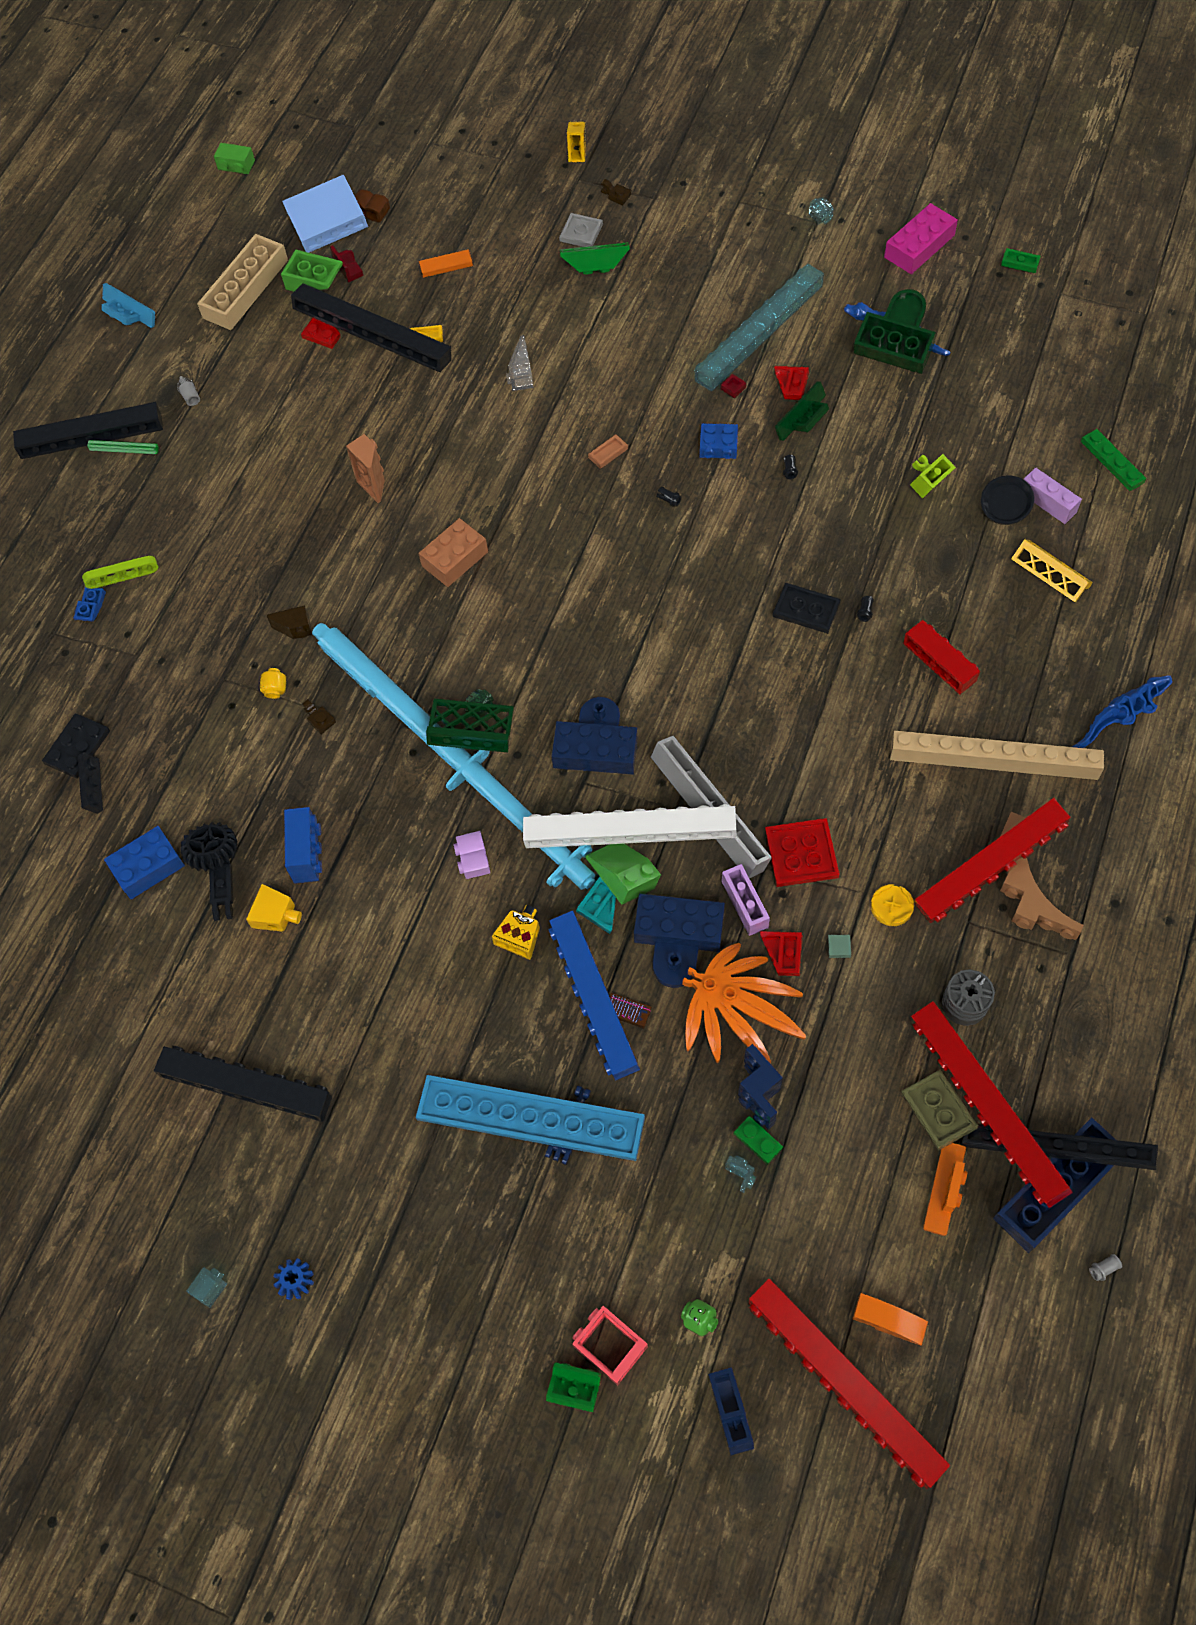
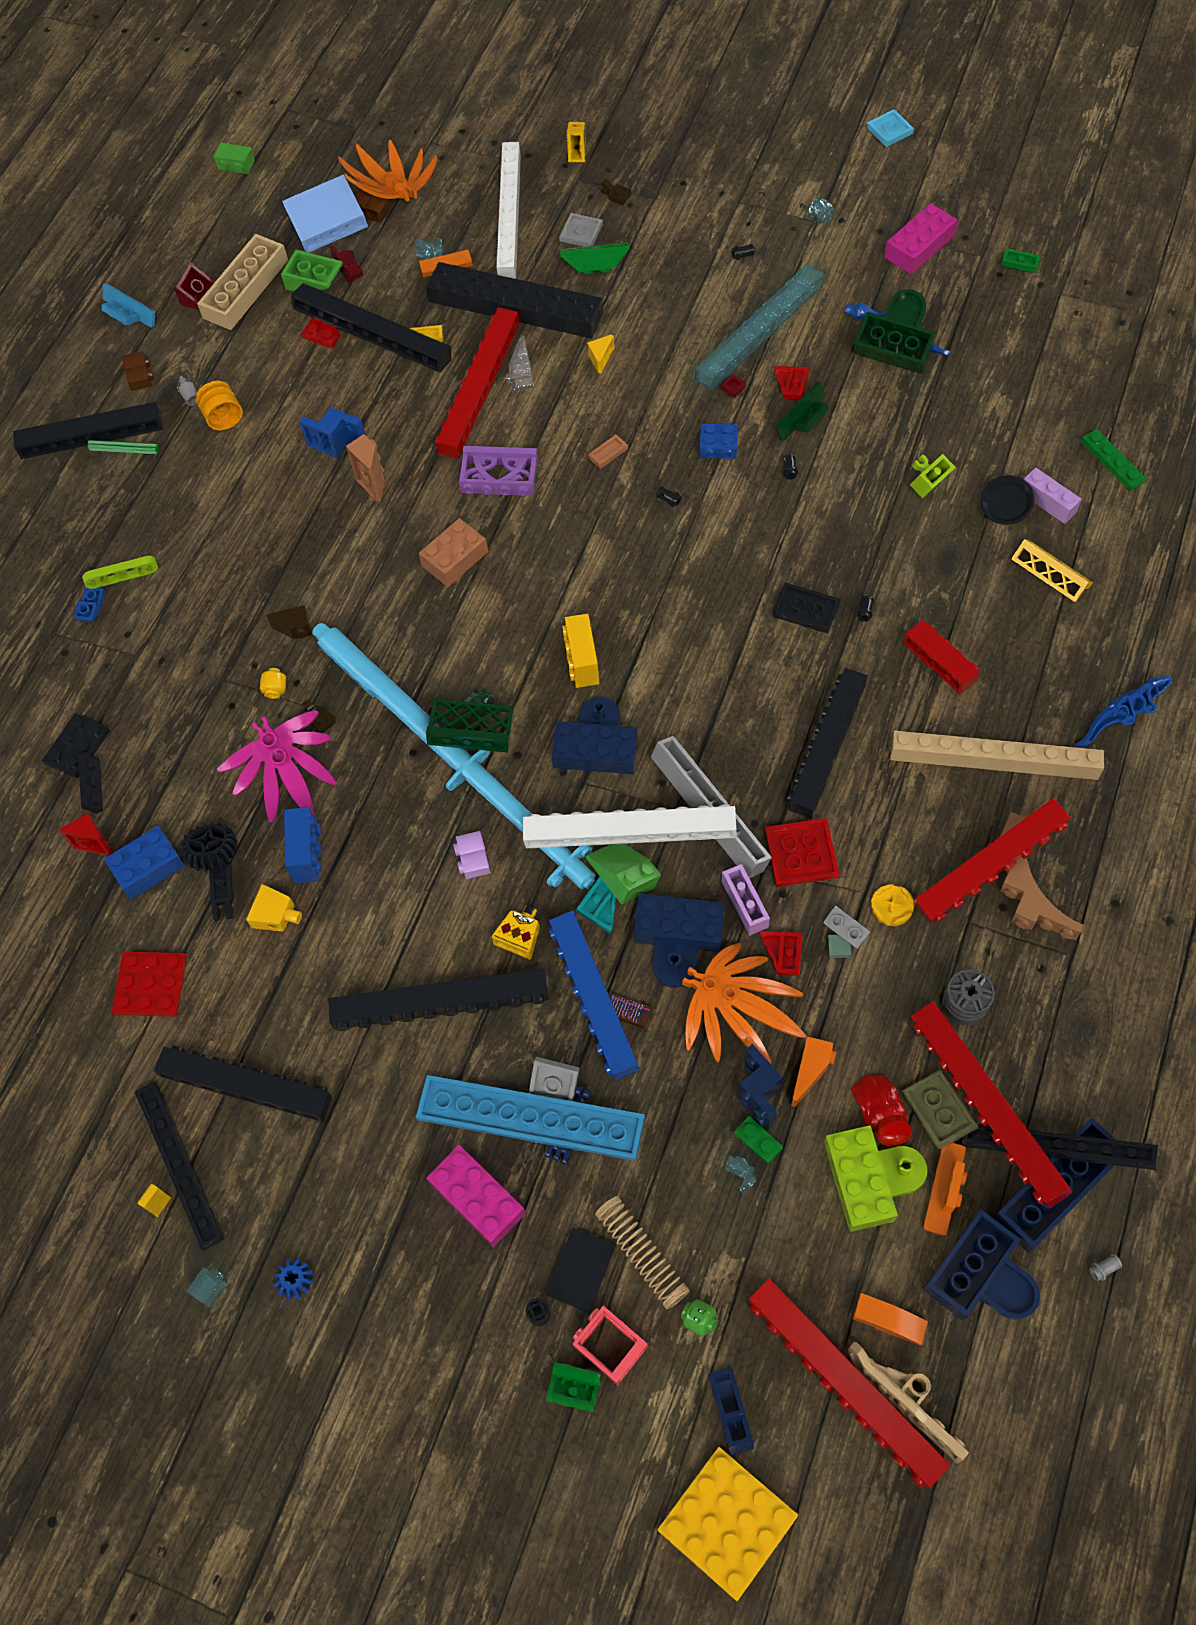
(86, 836): none -> red slope
(137, 370): none -> reddish brown brick
(149, 984): none -> red plate
(154, 1200): none -> yellow tile
(179, 1166): none -> black tile
(192, 286): none -> dark red slope
(219, 405): none -> light orange wheel
(277, 751): none -> dark pink plant
(332, 431): none -> blue bracket
(390, 184): none -> orange plant
(427, 249): none -> clear light blue bracket
(438, 999): none -> black brick
(476, 1196): none -> dark pink brick
(477, 383): none -> red brick
(505, 456): none -> medium lavender fence
(508, 210): none -> white brick
(534, 302): none -> black brick
(540, 1315): none -> black wheel
(553, 1079): none -> light grey plate
(580, 651): none -> yellow brick
(581, 1270): none -> black tile
(600, 351): none -> yellow slope
(612, 1207): none -> tan piece
(727, 1523): none -> yellow plate
(743, 251): none -> black pin
(814, 1064): none -> orange slope
(827, 743): none -> black brick
(846, 927): none -> light grey hinge
(871, 1177): none -> lime brick
(882, 1109): none -> red hair
(890, 128): none -> medium azure plate
(899, 1392): none -> tan piece
(981, 1270): none -> dark blue brick

